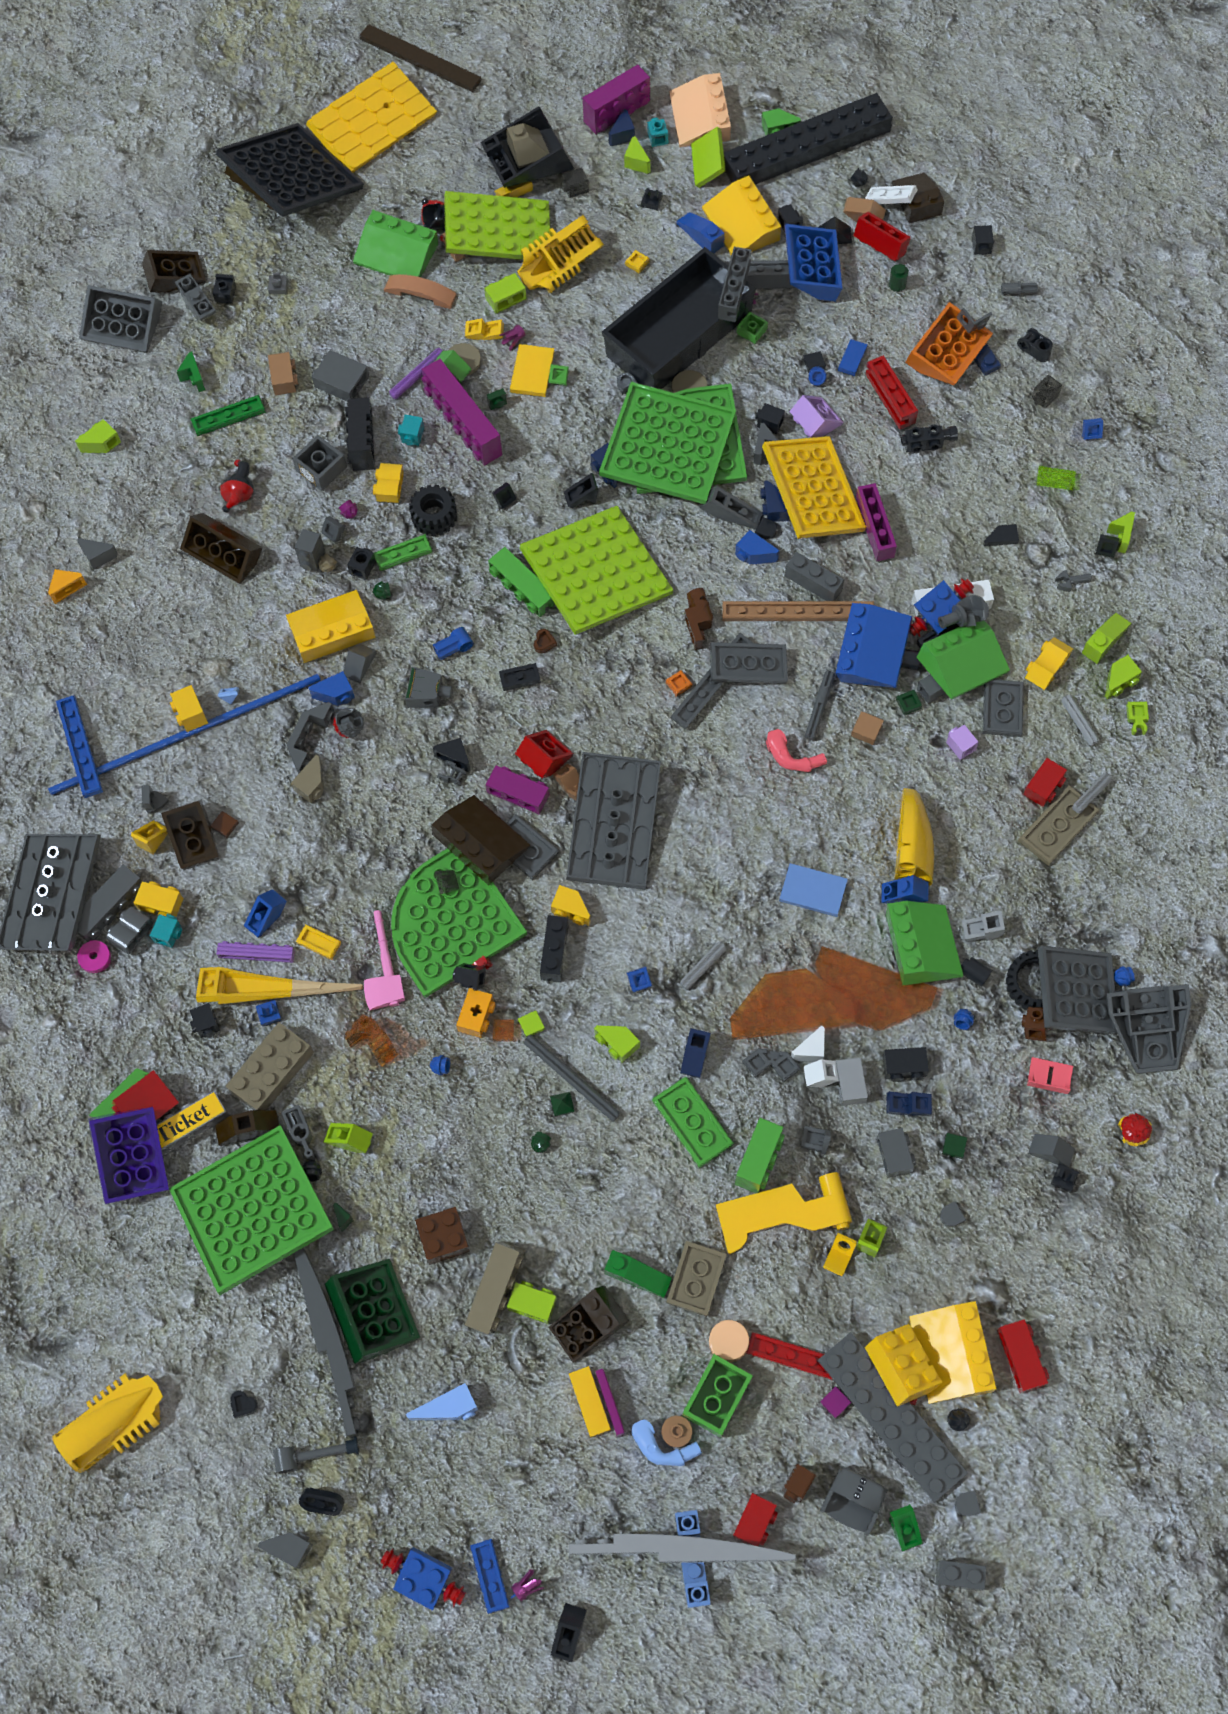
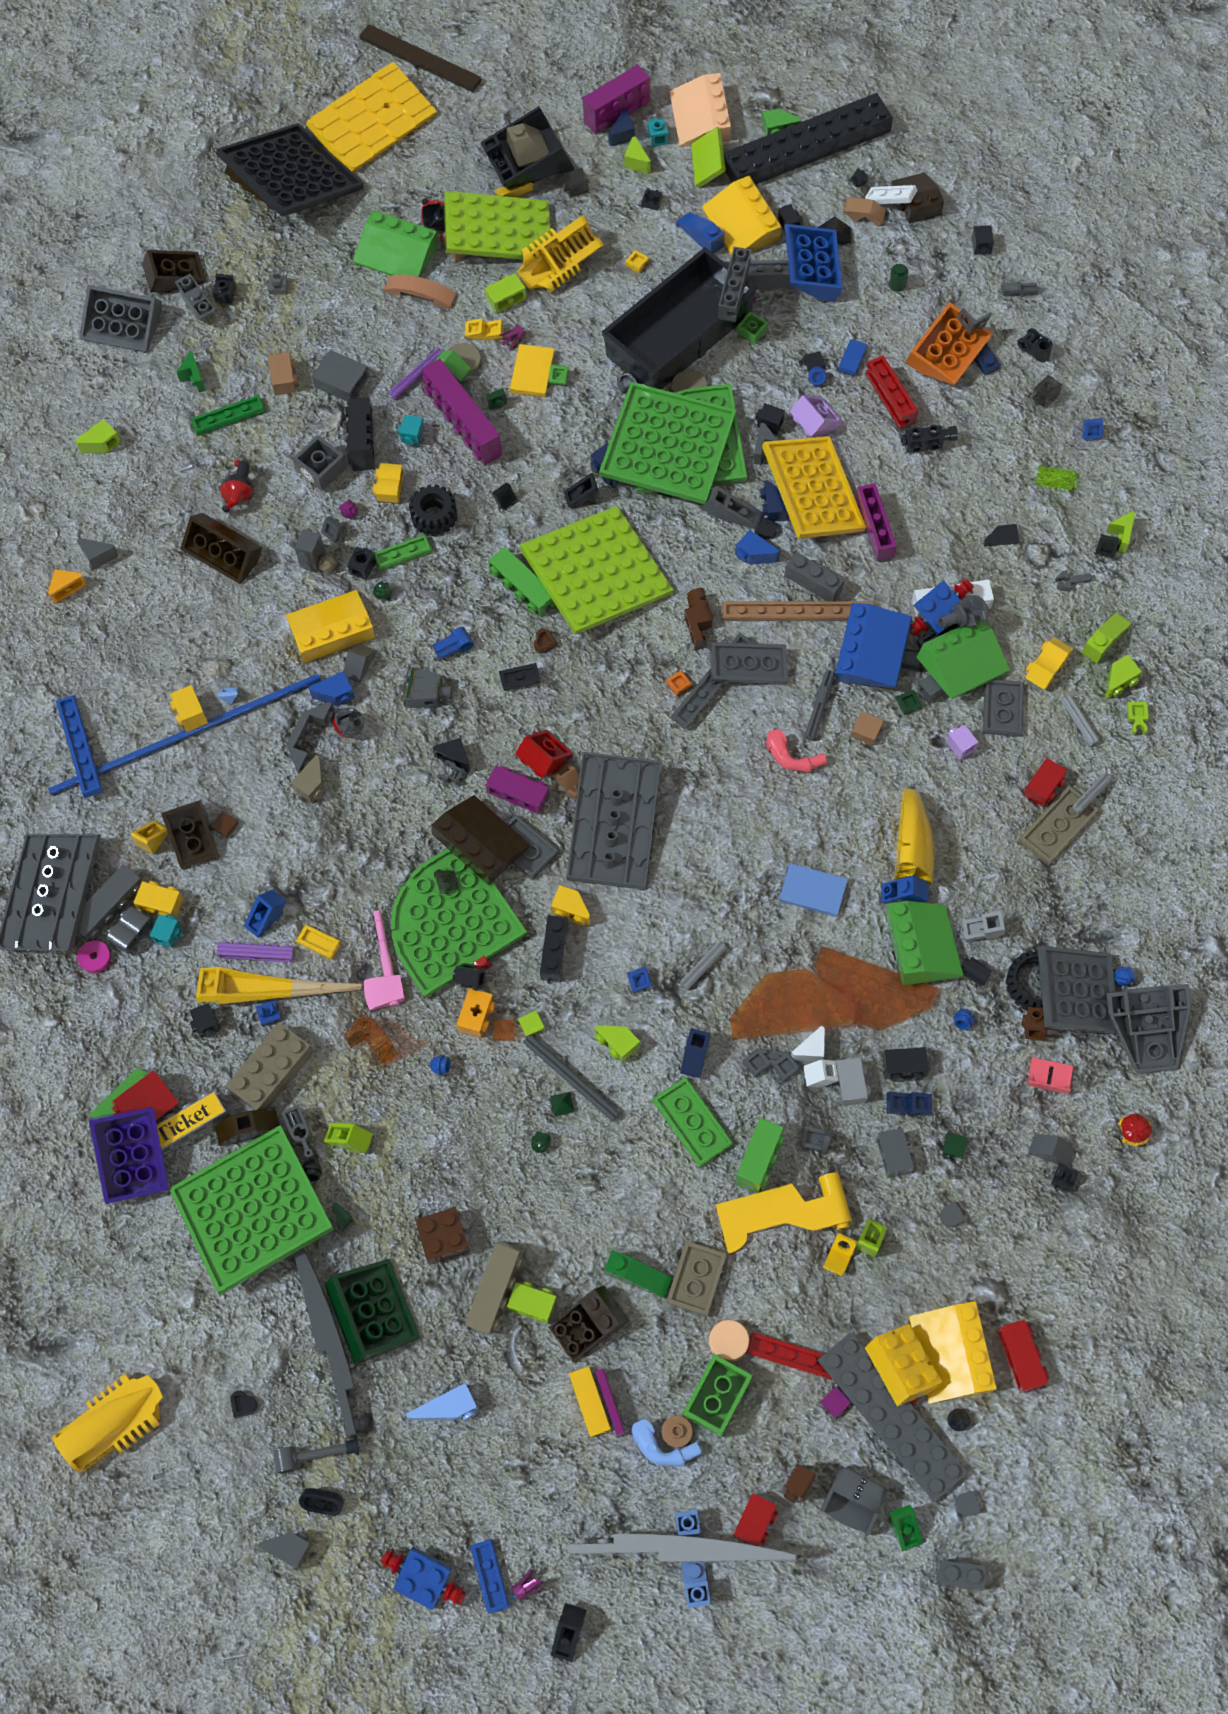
(152, 800): dark grey tile -> none
(881, 236): red brick -> none

